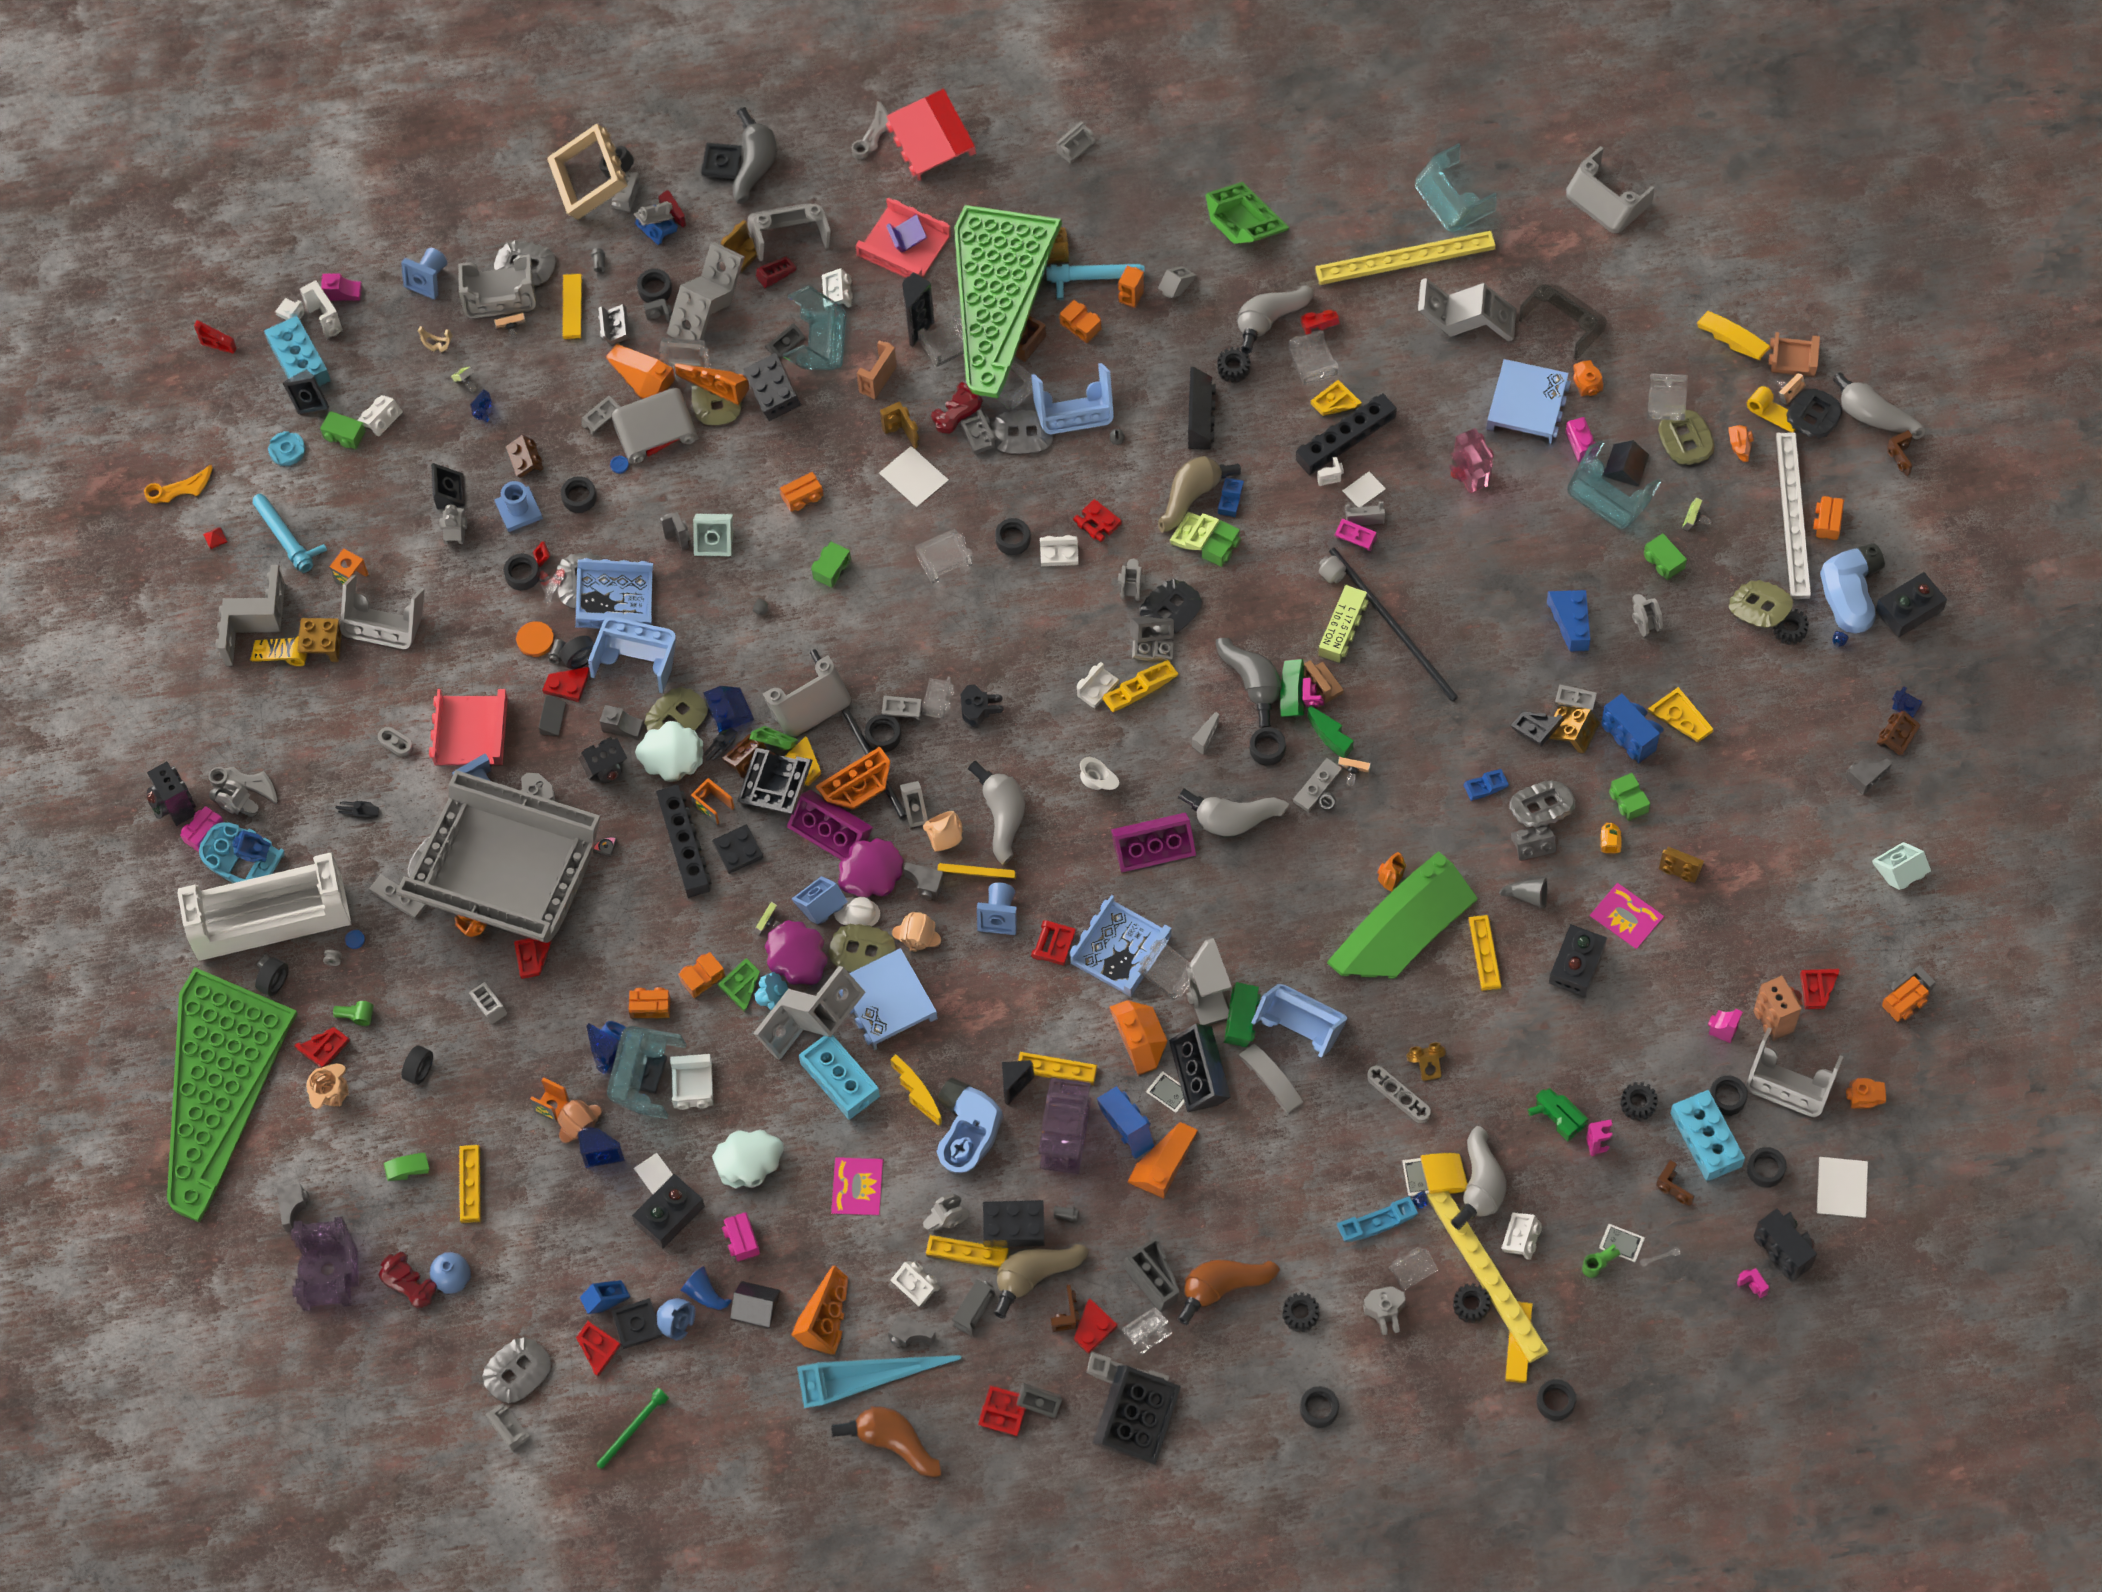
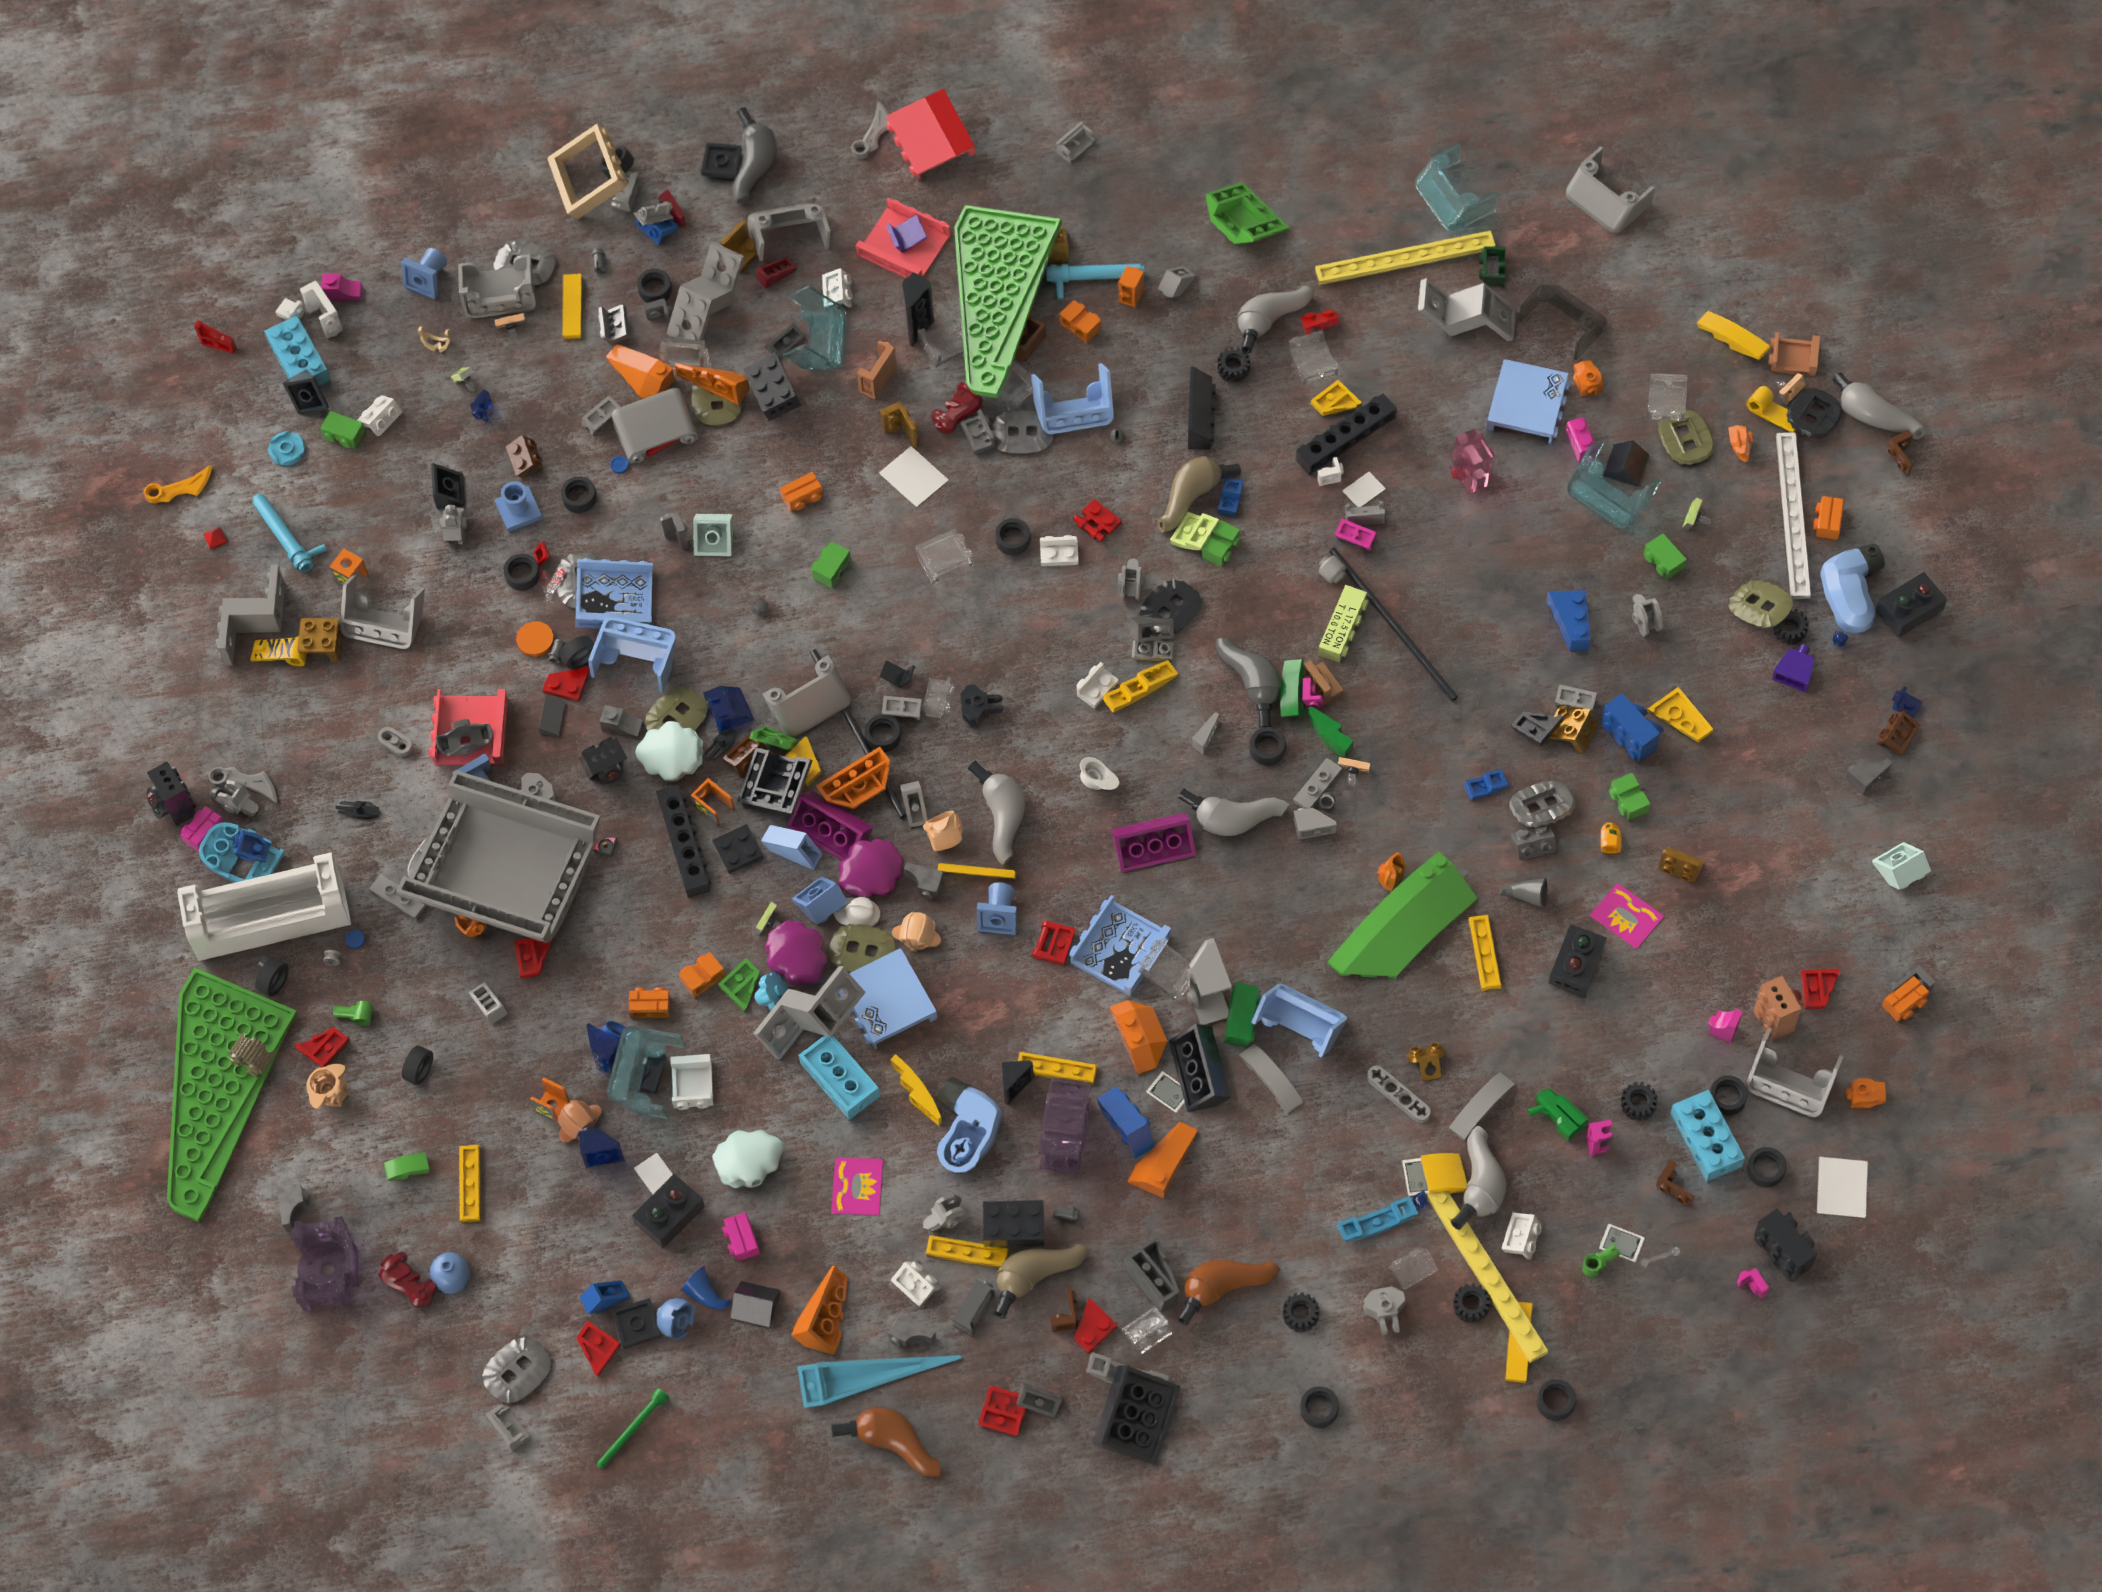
(251, 1055): none -> dark tan brick
(450, 743): none -> dark grey piece
(792, 846): none -> light blue slope
(896, 674): none -> black bracket
(1312, 823): none -> light grey slope
(1480, 1105): none -> light grey slope
(1493, 266): none -> dark green window
(1795, 668): none -> dark purple torso

